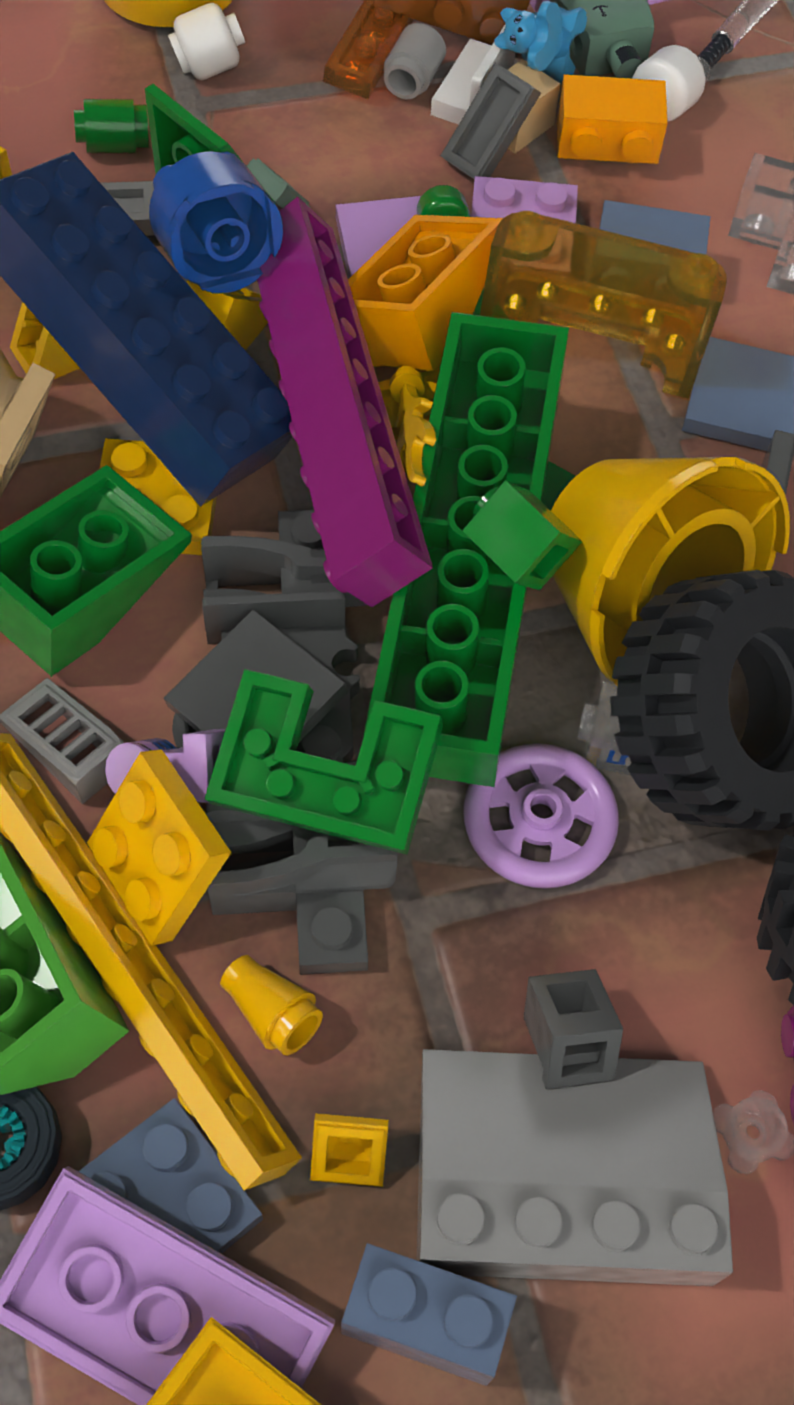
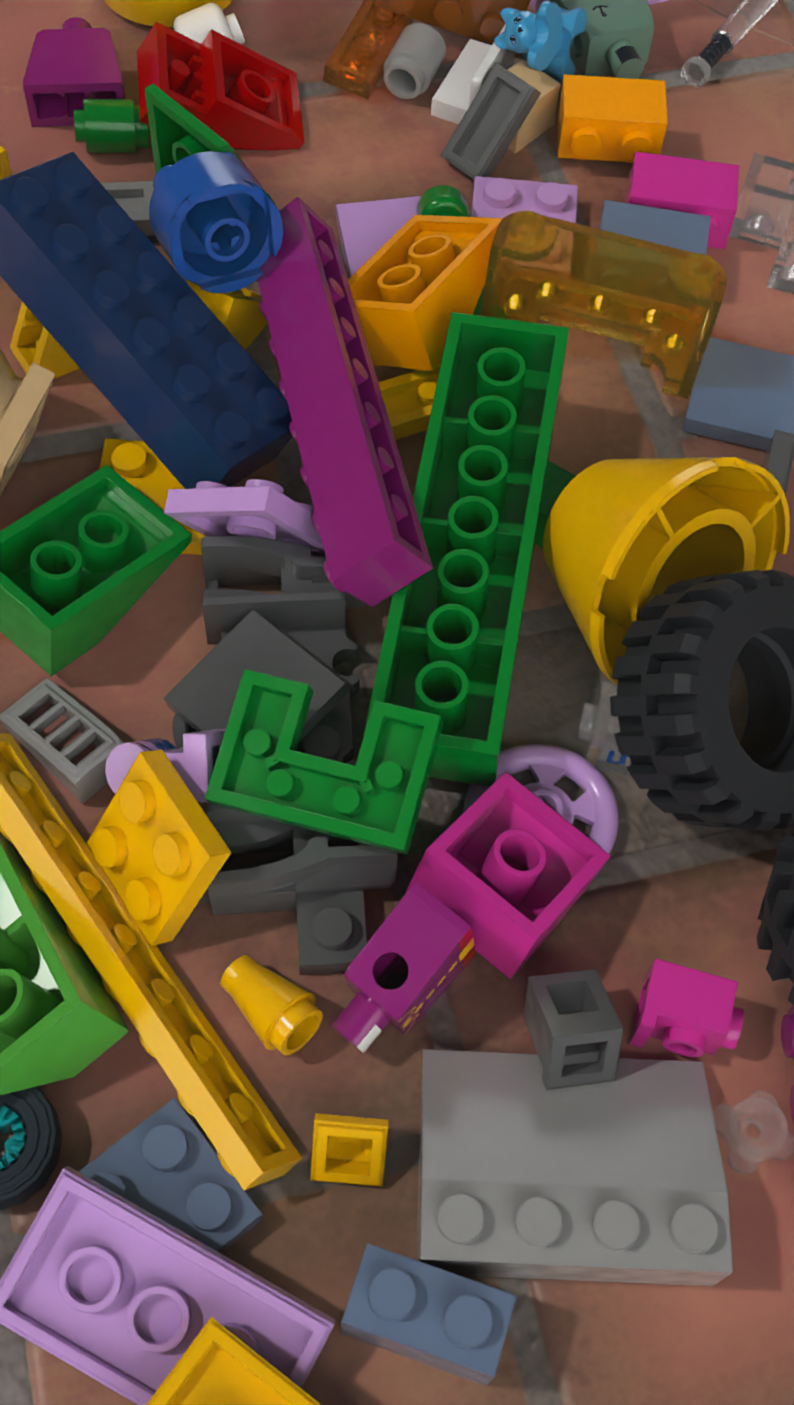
(67, 69): none -> magenta torso
(225, 87): none -> red slope
(246, 511): none -> lavender plate
(275, 185): sand green tile -> none
(408, 389): yellow piece -> none
(414, 941): none -> magenta torso
(510, 871): none -> dark pink slope
(521, 535): green brick -> none
(682, 75): white head -> none
(687, 187): none -> dark pink brick
(687, 1010): none -> dark pink brick

